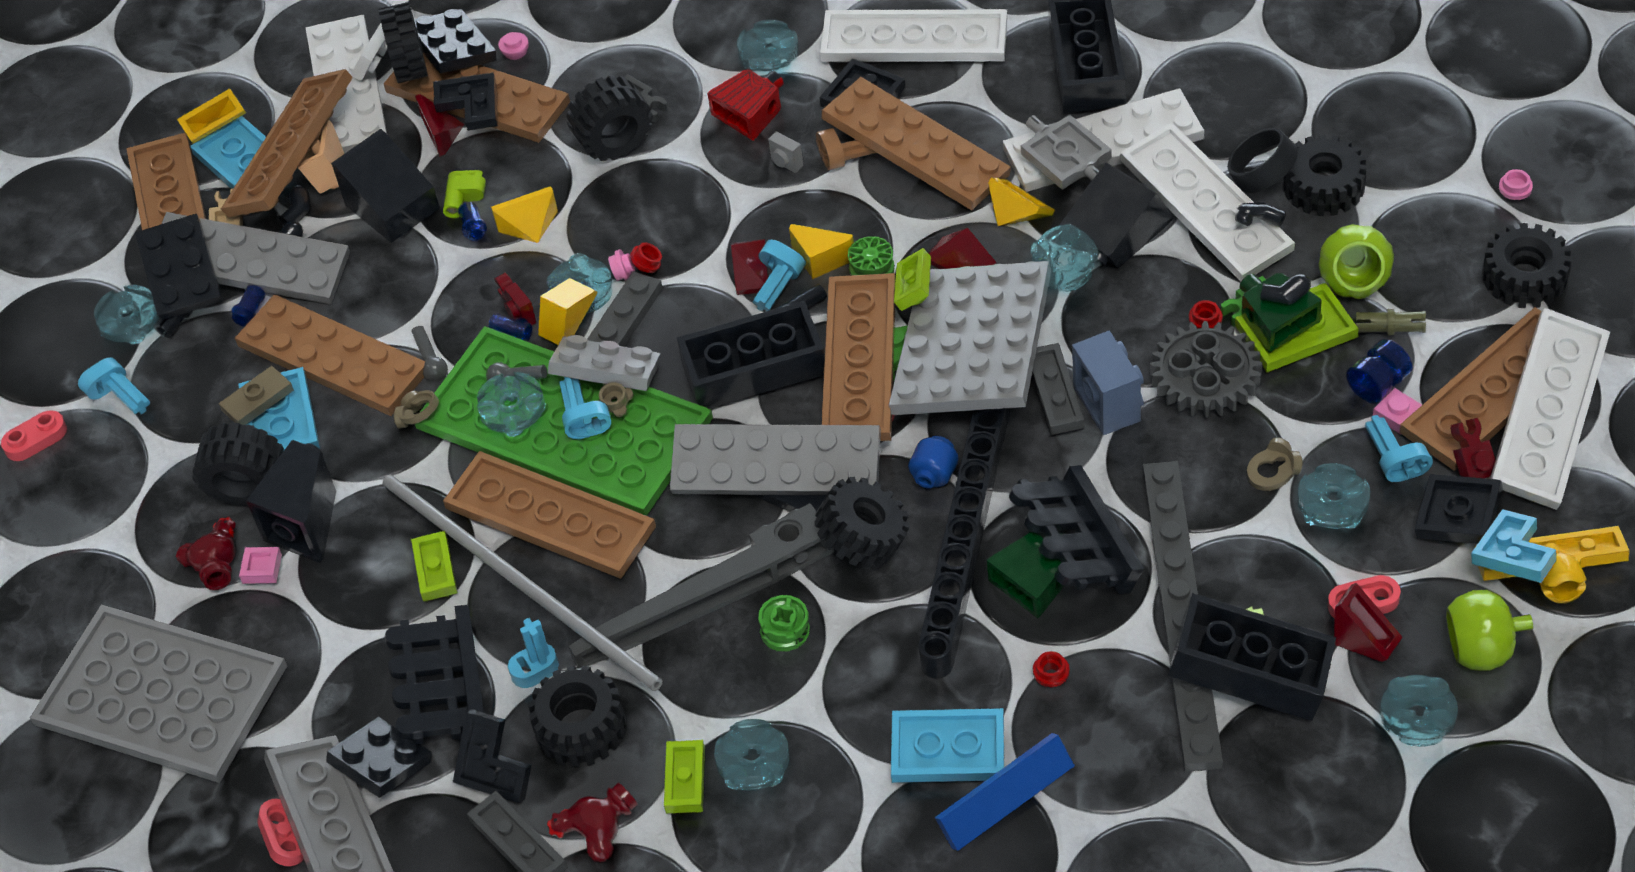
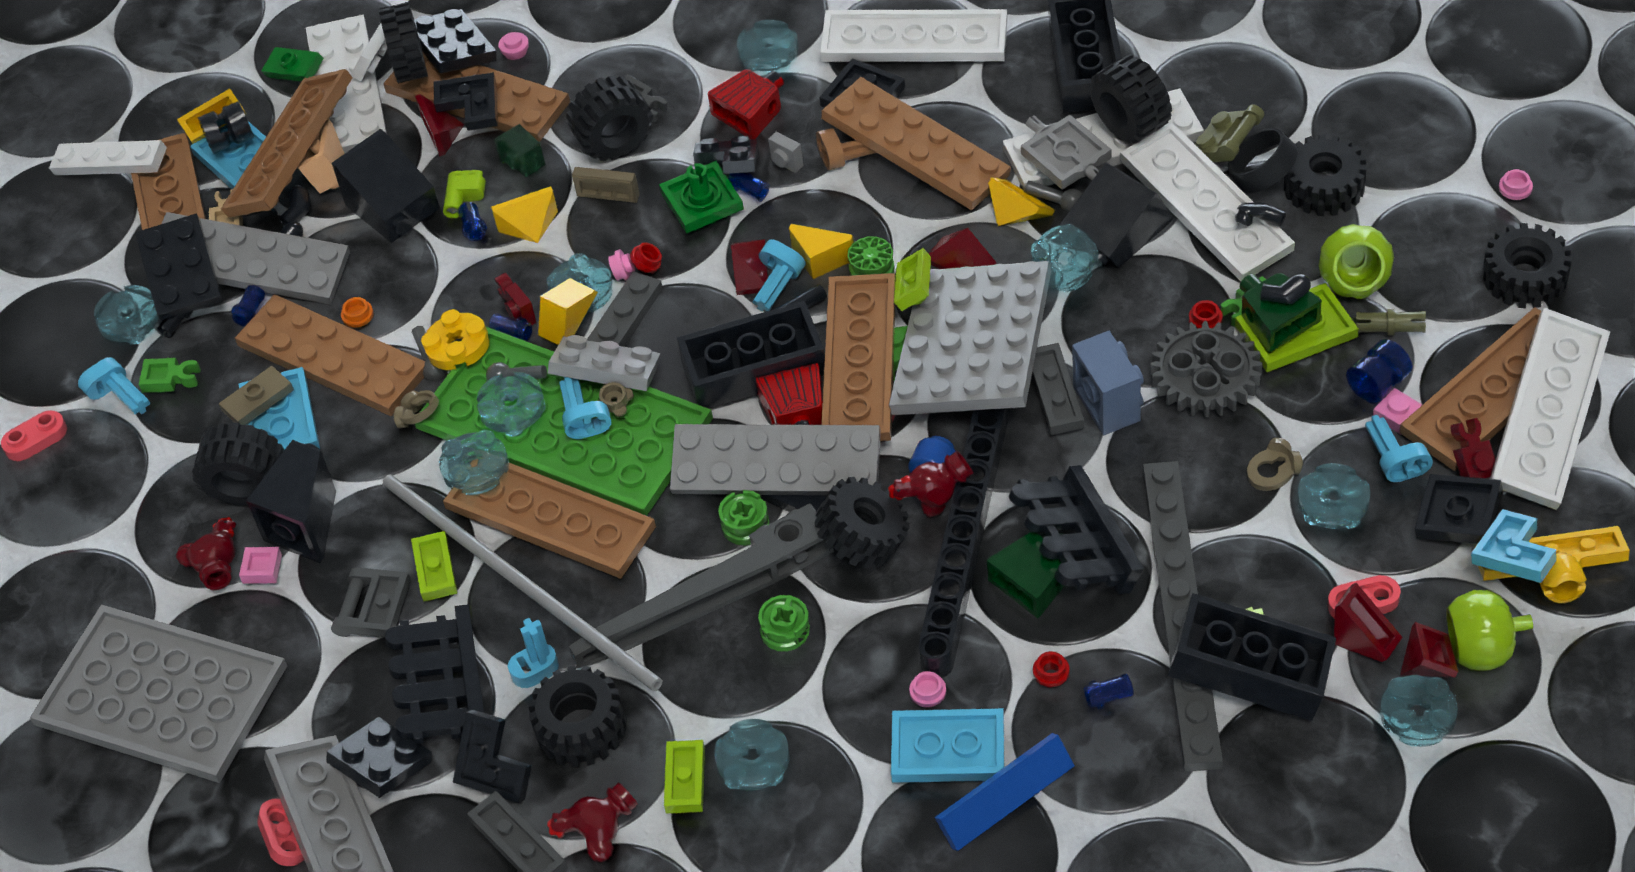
(108, 157): none -> white plate
(165, 373): none -> bright green plate
(236, 124): none -> black wheel
(292, 64): none -> green plate
(356, 312): none -> orange plate
(381, 604): none -> dark grey plate
(449, 328): none -> yellow plate
(468, 447): none -> clear light blue plate
(520, 150): none -> clear green brick
(605, 184): none -> dark tan plate
(701, 196): none -> green plate
(733, 523): none -> bright green wheel
(736, 155): none -> black plate
(750, 185): none -> clear blue pin
(792, 396): none -> red torso
(927, 689): none -> bright pink plate
(932, 483): none -> dark red animal
(1065, 199): none -> dark grey bar
(1107, 691): none -> clear blue pin
(1130, 99): none -> black tyre
(1227, 131): none -> olive plate
(1429, 653): none -> dark red slope

